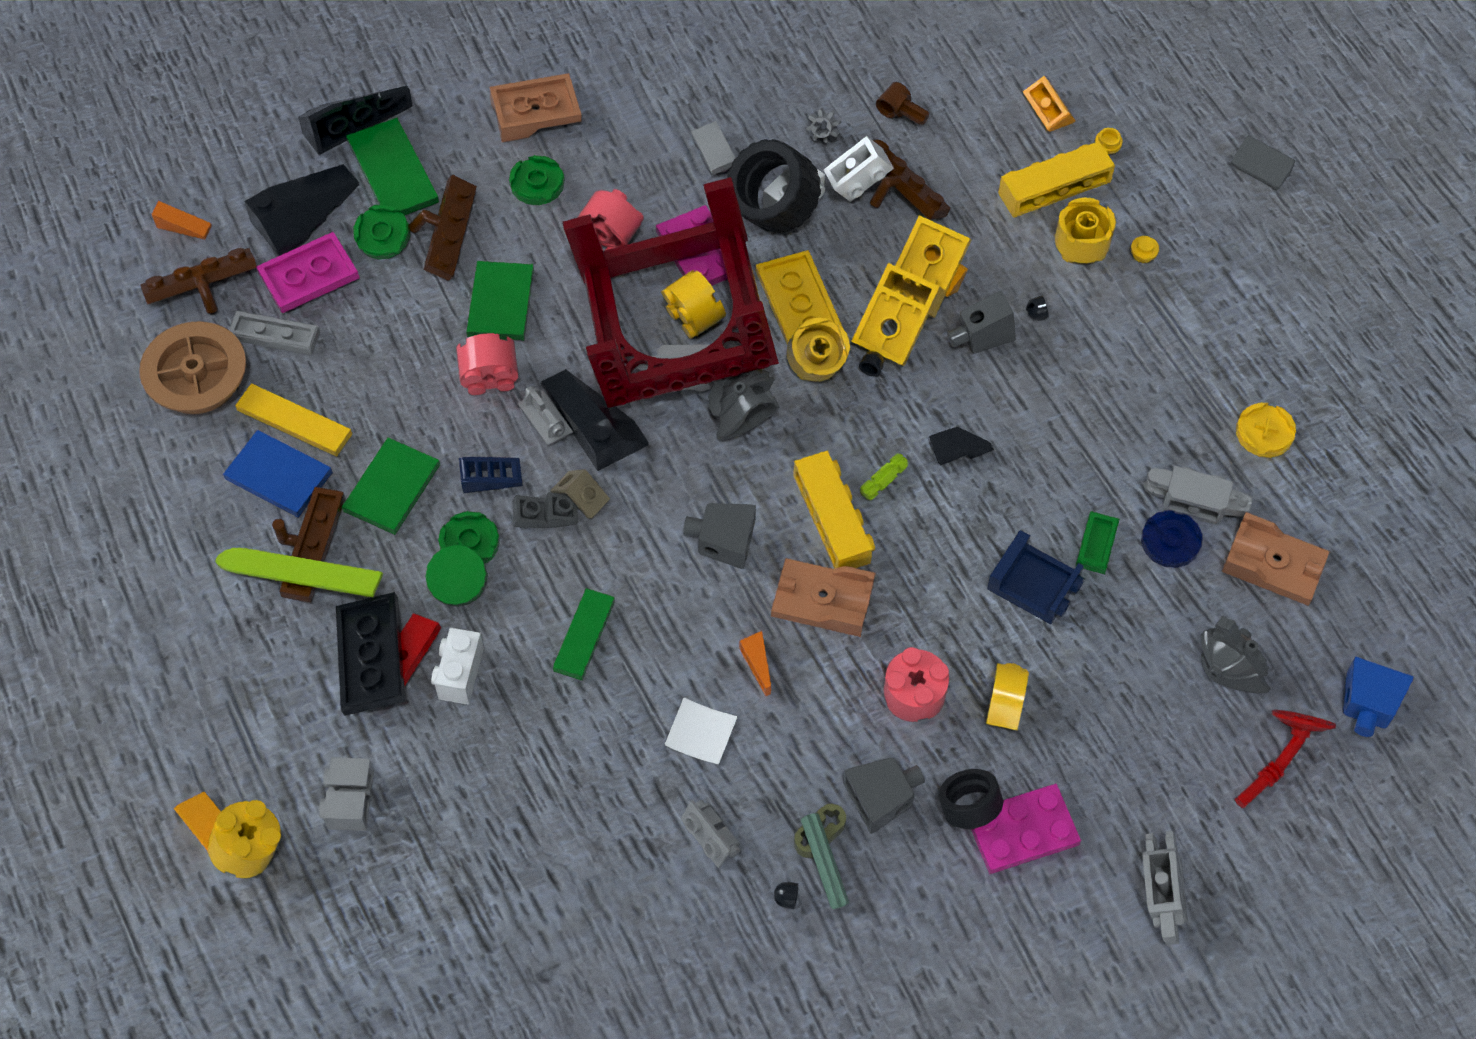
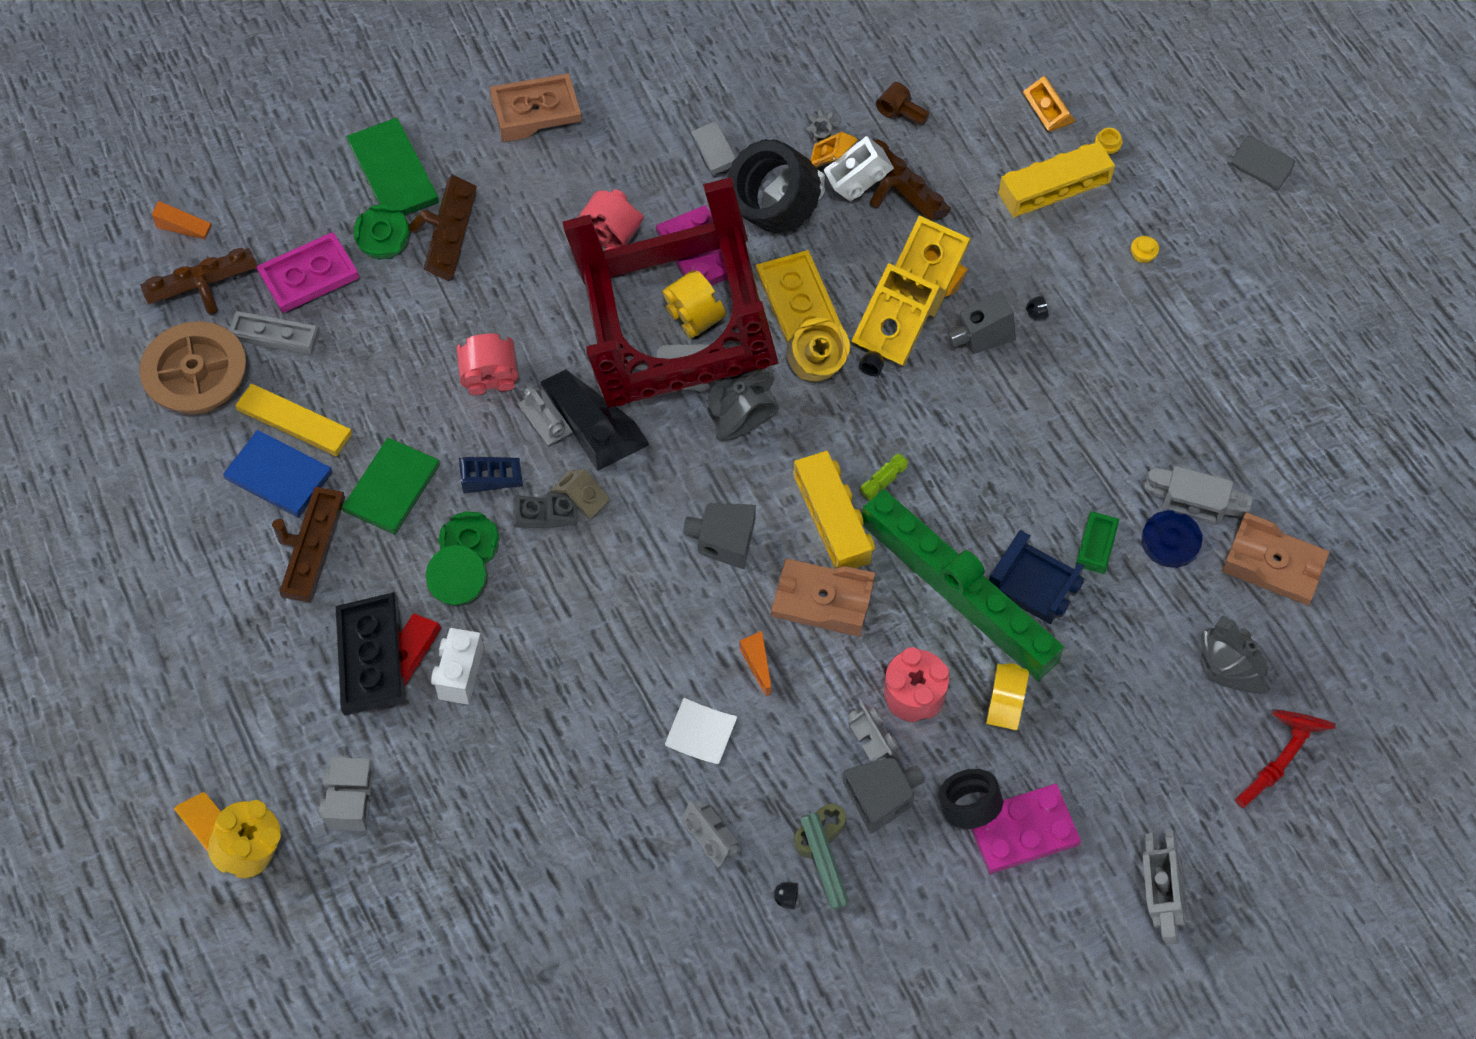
(292, 209): black wedge -> none
(300, 571): lime piece -> none
(332, 122): black wedge -> none
(500, 299): green tile -> none
(536, 180): green tile -> none
(584, 634): green tile -> none
(831, 148): none -> light orange slope
(868, 724): none -> light grey hinge
(956, 443): black slope -> none
(962, 584): none -> green hinge
(1084, 231): yellow brick -> none
(1265, 430): yellow tile -> none
(1373, 694): blue torso -> none

